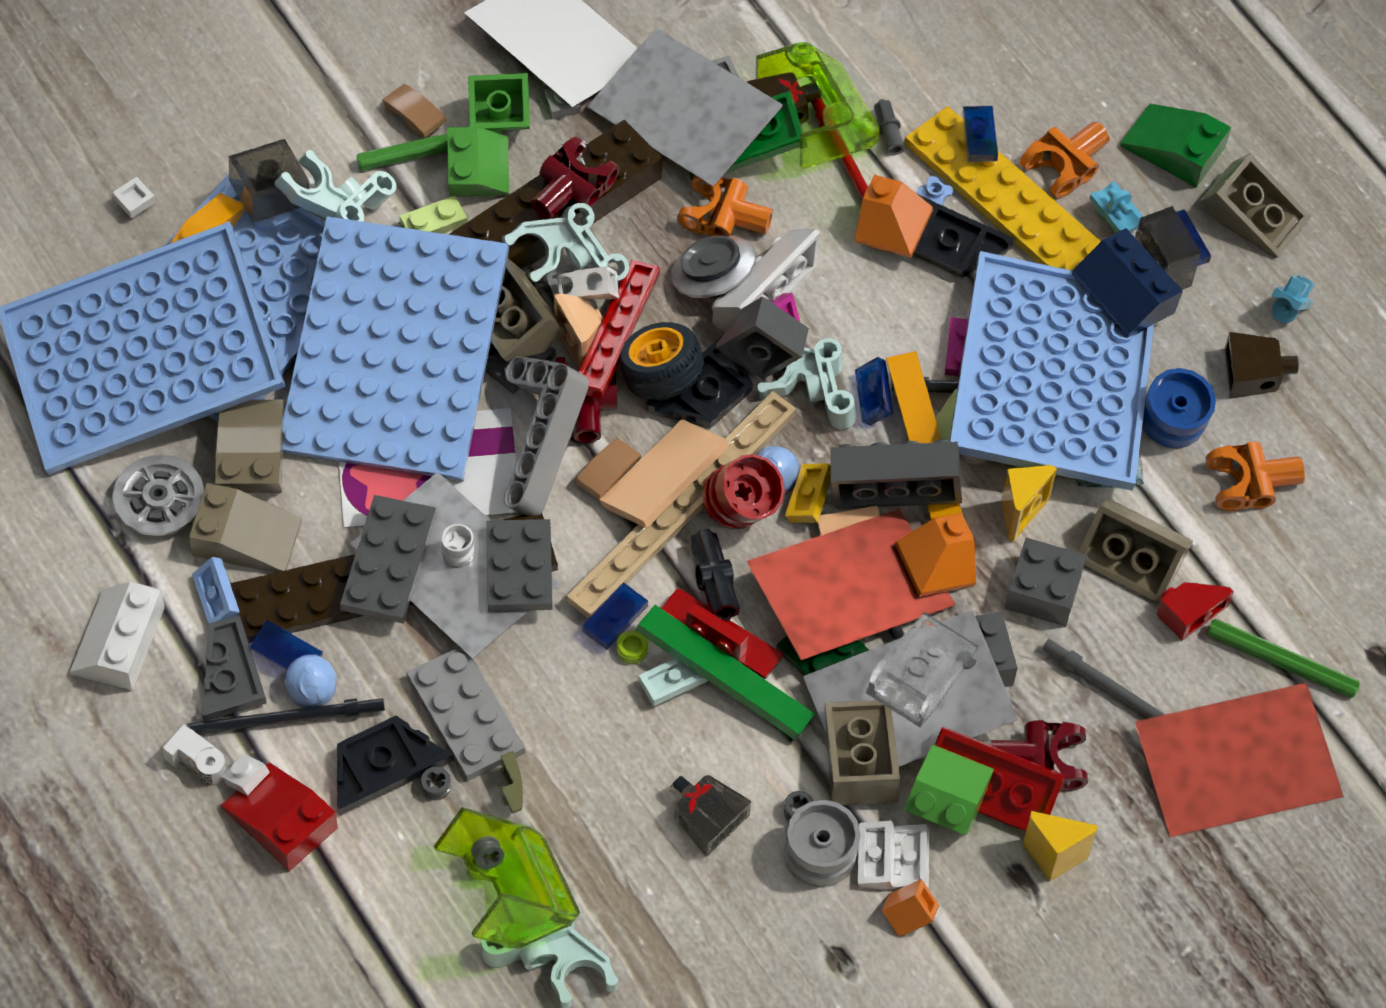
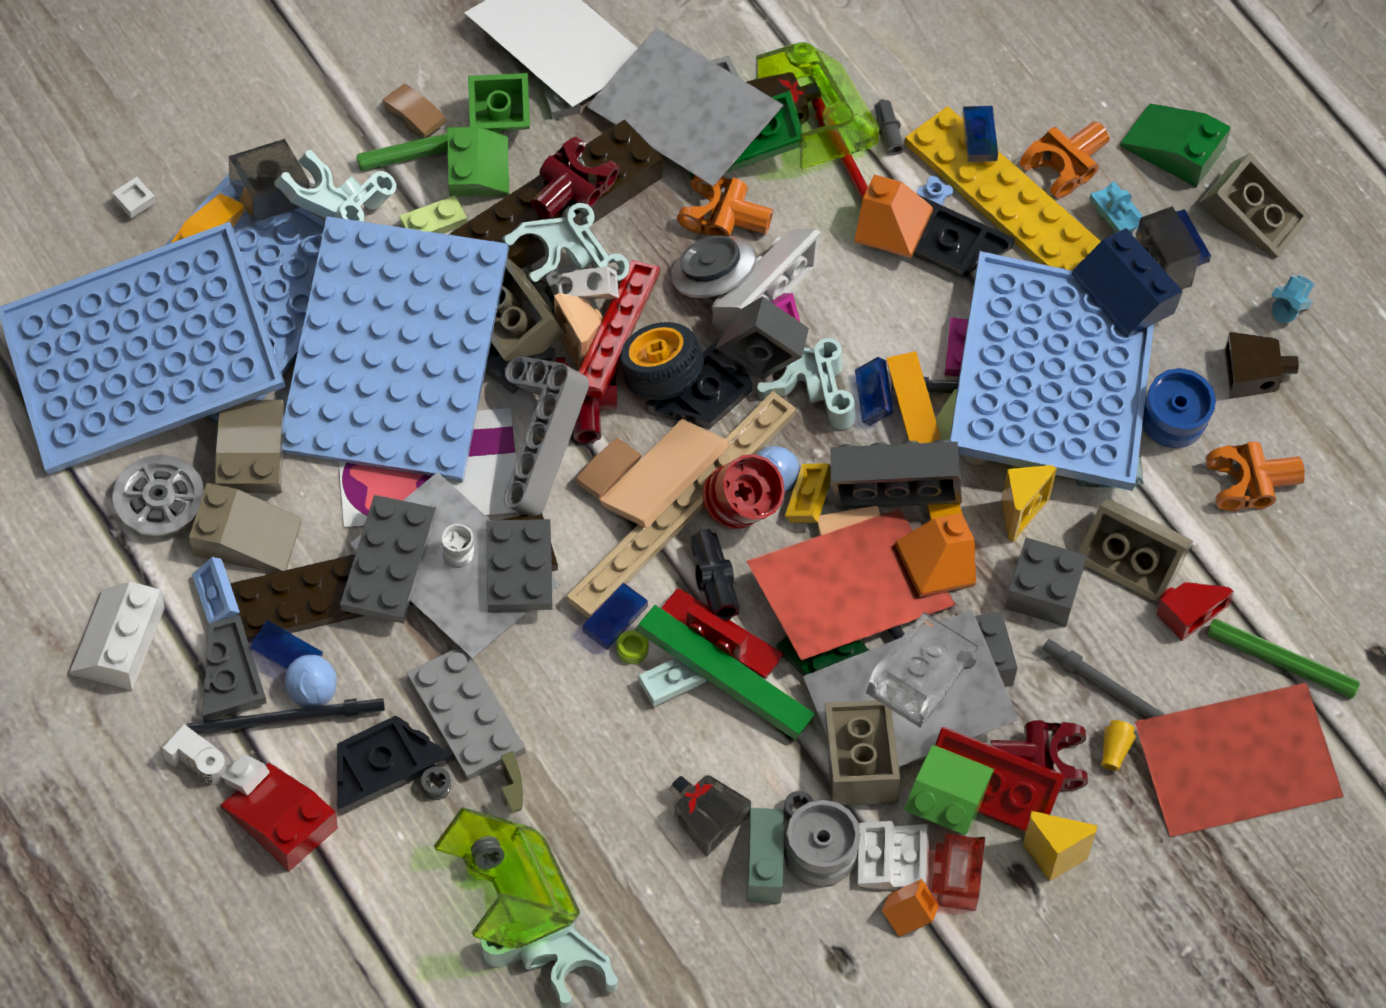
(765, 855): none -> sand green slope
(960, 871): none -> clear red window
(1117, 742): none -> yellow cone

